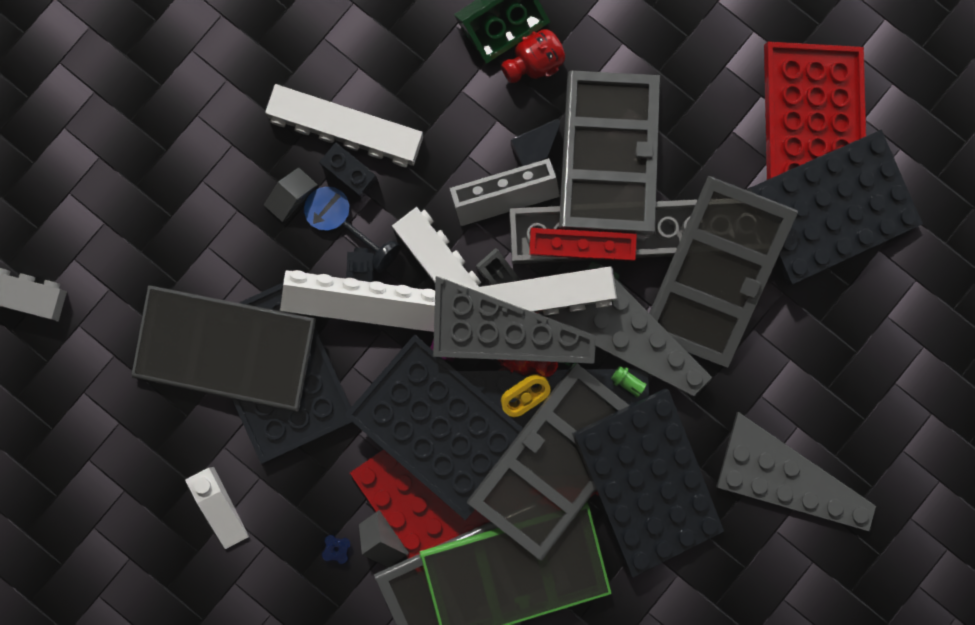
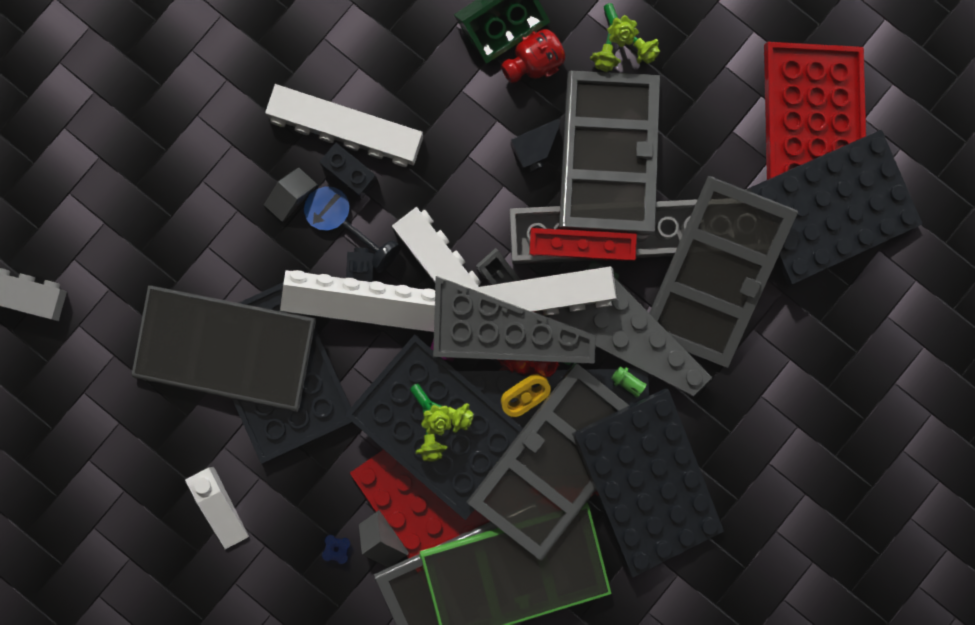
(437, 420): none -> lime plant
(505, 191): light grey brick -> none
(622, 32): none -> lime plant
(775, 473): dark grey wing -> none

